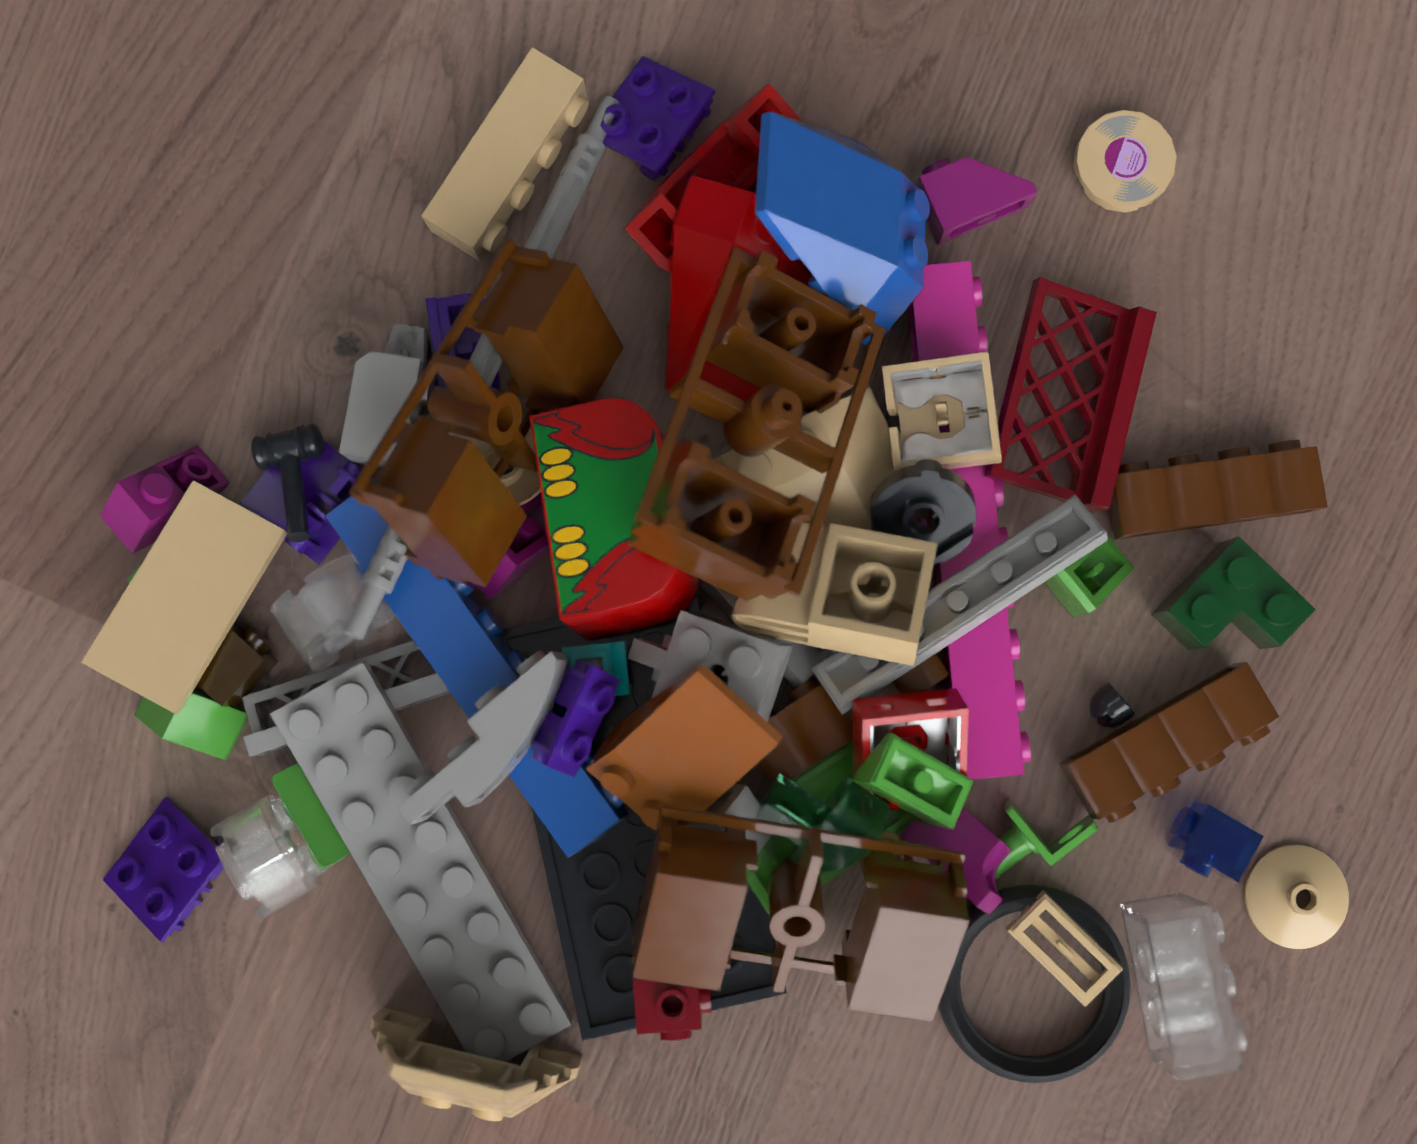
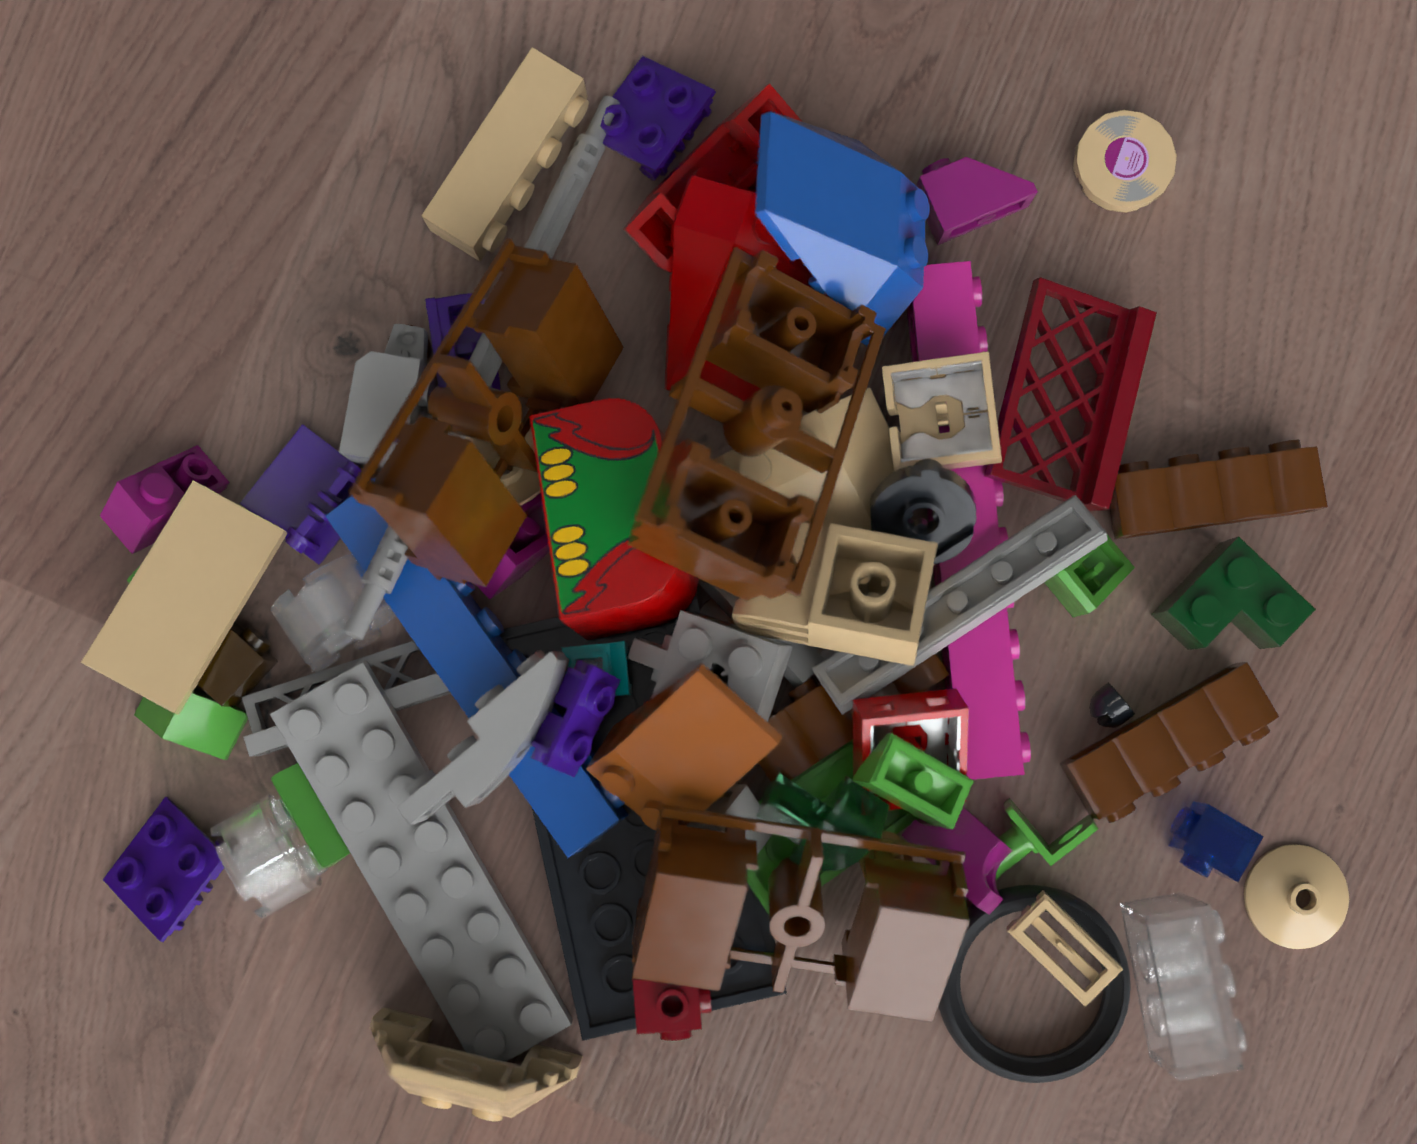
(286, 451): black piece -> none

